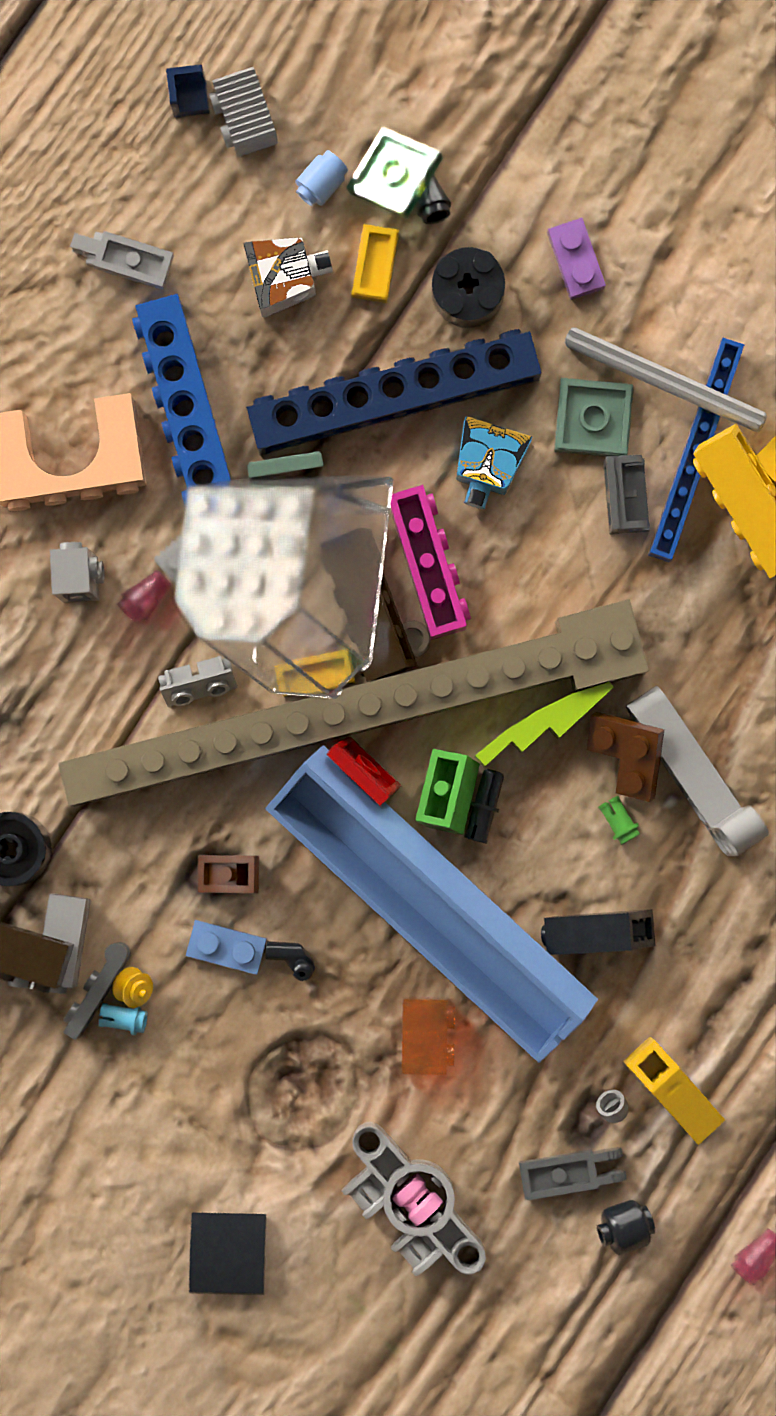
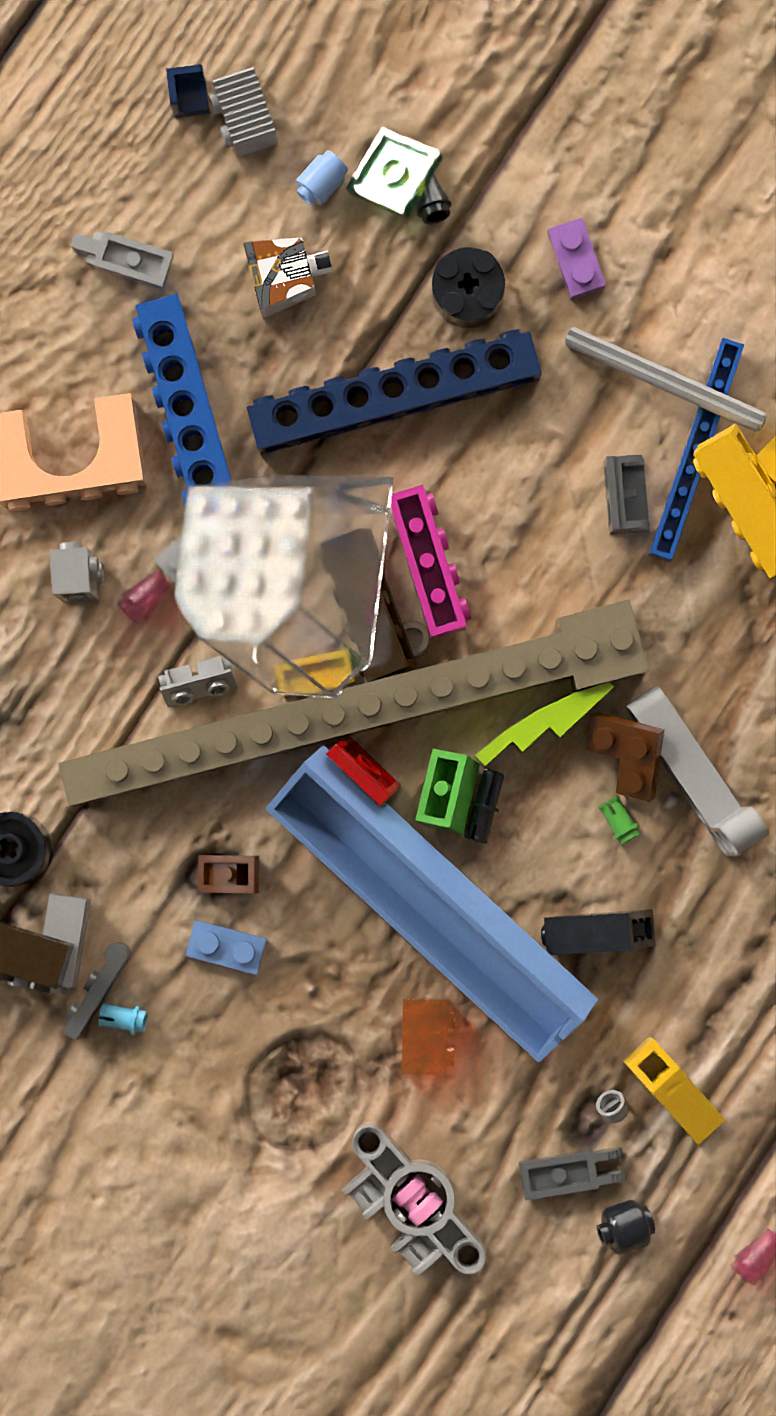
(132, 987): yellow wheel -> none
(227, 1253): black slope -> none
(285, 464): sand green tile -> none
(294, 955): black arm -> none
(375, 263): yellow tile -> none
(489, 459): torso -> none
(593, 417): sand green tile -> none

